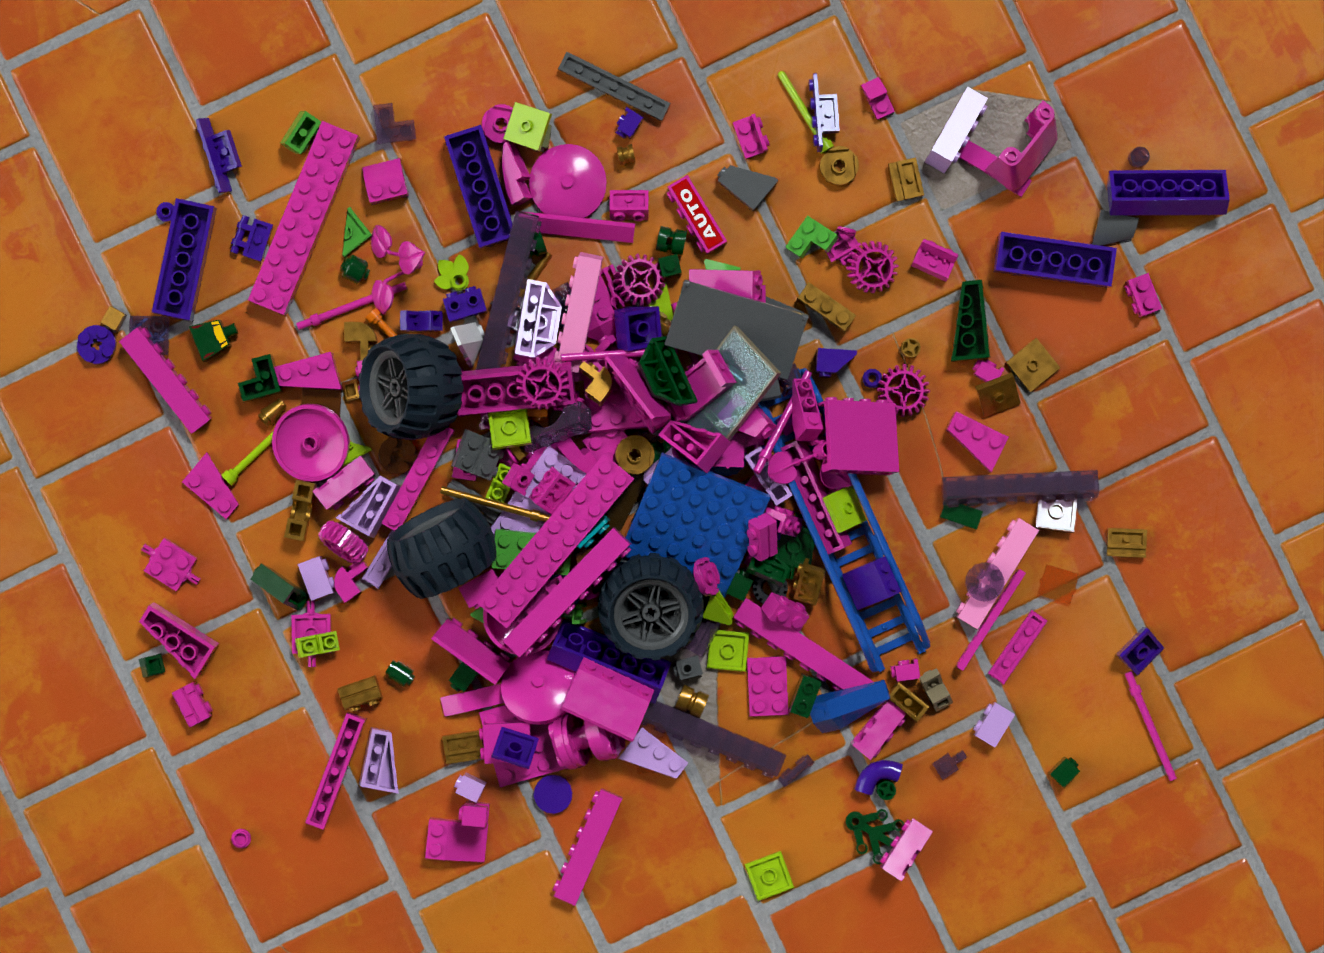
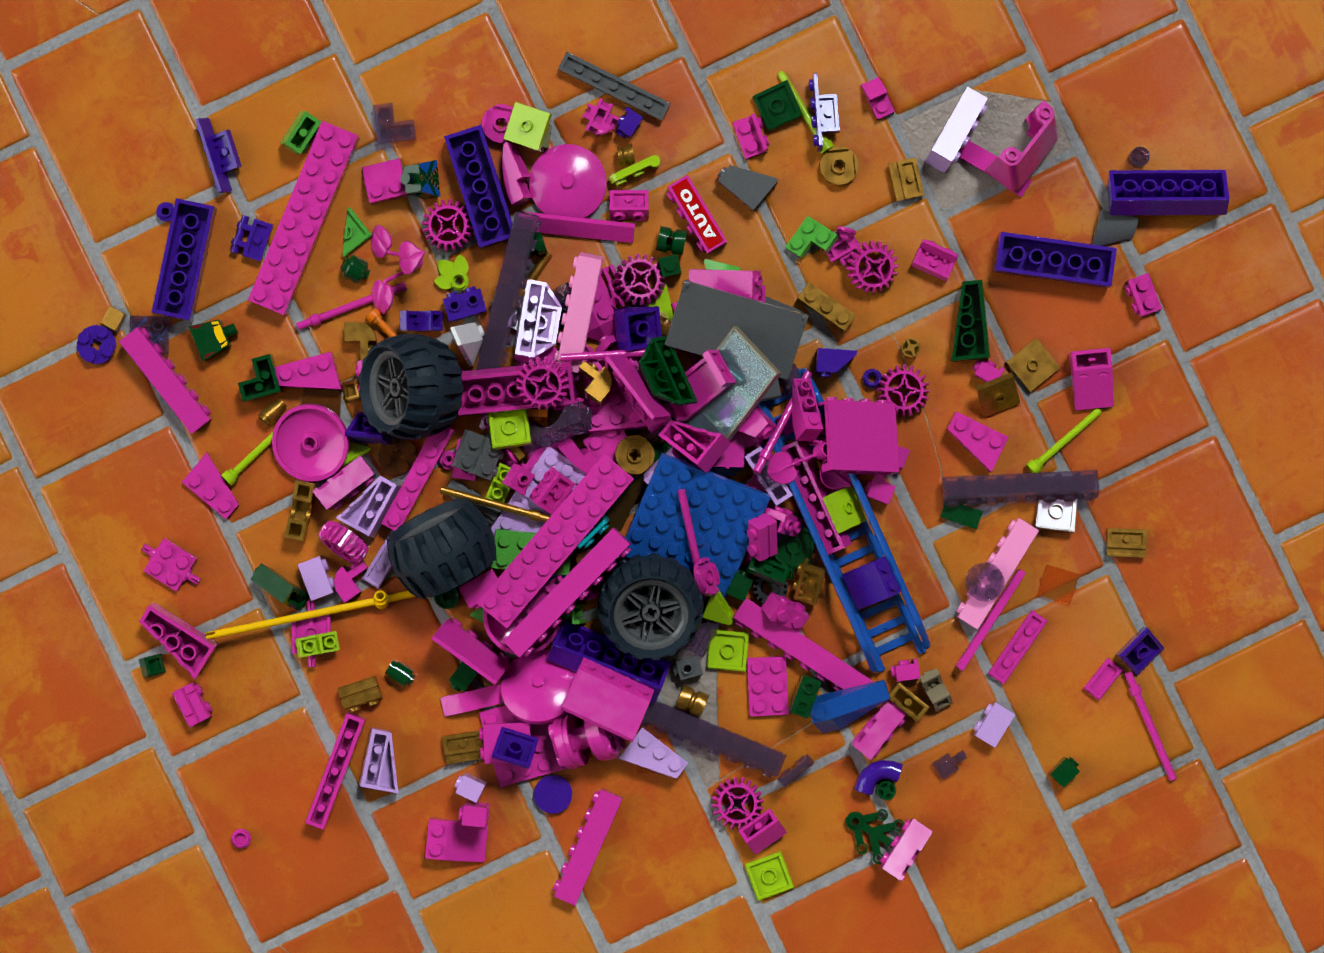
(362, 431): none -> dark purple slope
(379, 599): none -> yellow bar
(422, 180): none -> dark green torso
(443, 459): none -> dark pink plate
(448, 599): none -> dark green wheel
(454, 218): none -> dark pink gear
(602, 120): none -> dark pink piece
(634, 170): none -> lime plate
(689, 527): none -> dark pink bar
(725, 790): none -> dark pink gear
(762, 831): none -> dark pink brick
(777, 105): none -> dark green plate
(881, 490): none -> dark pink arch
(1036, 464): none -> lime piece
(1092, 378): none -> dark pink slope
(1103, 678): none -> dark pink tile

